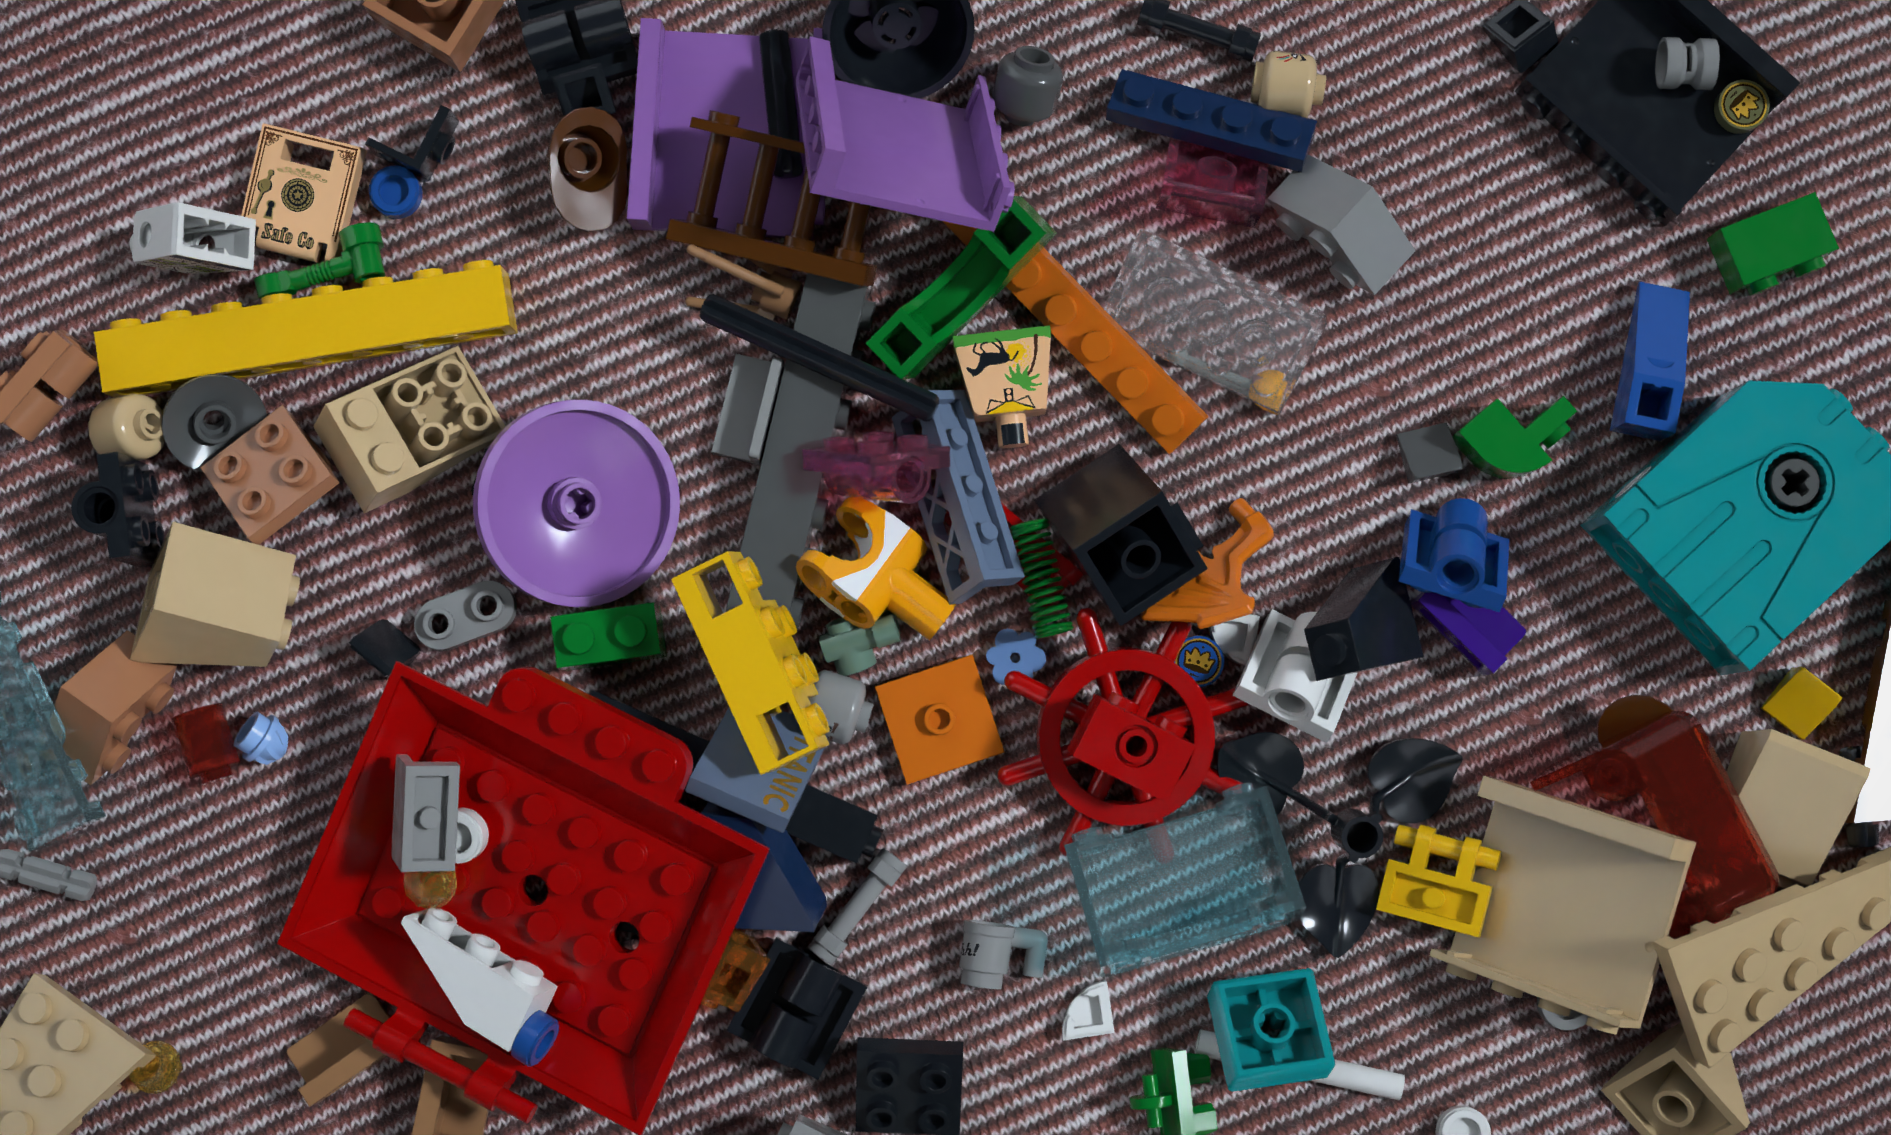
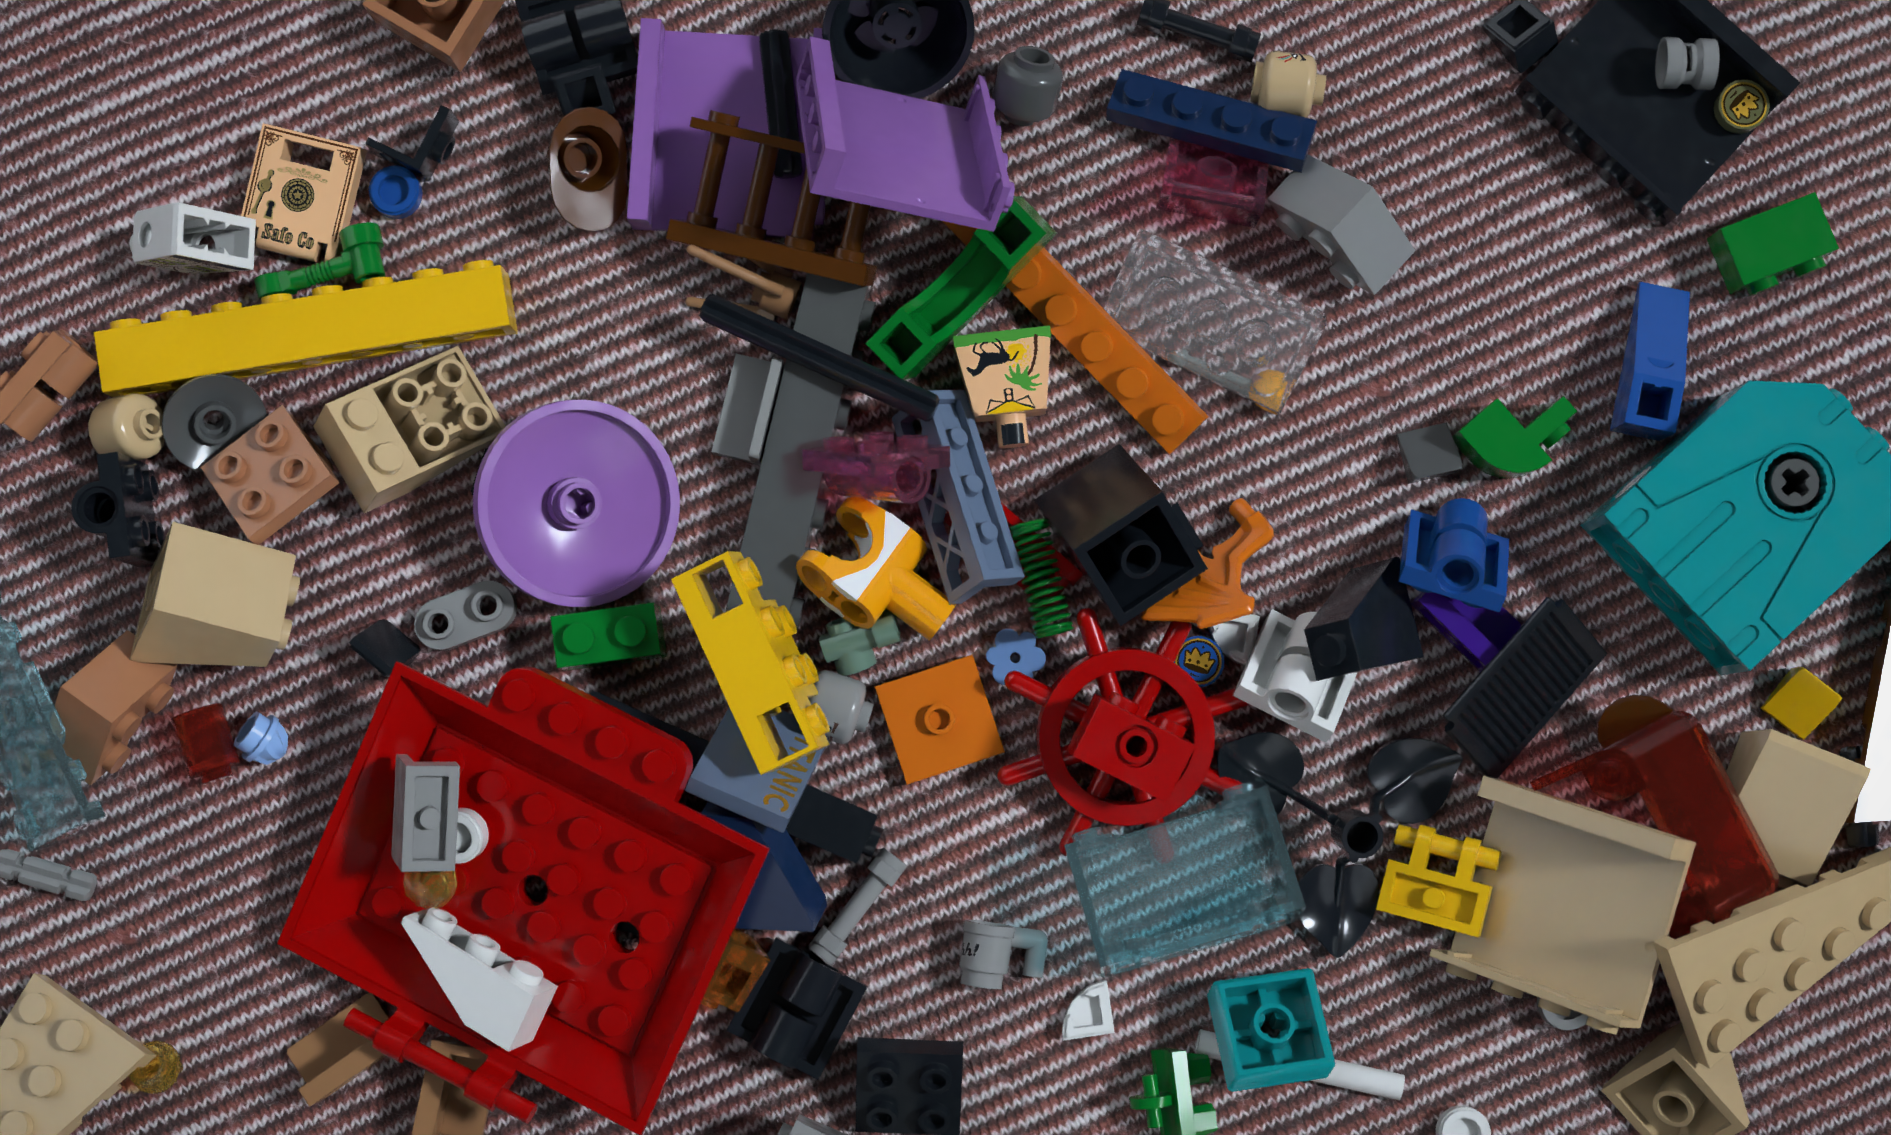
(535, 1038): blue tile -> none
(1522, 687): none -> black window

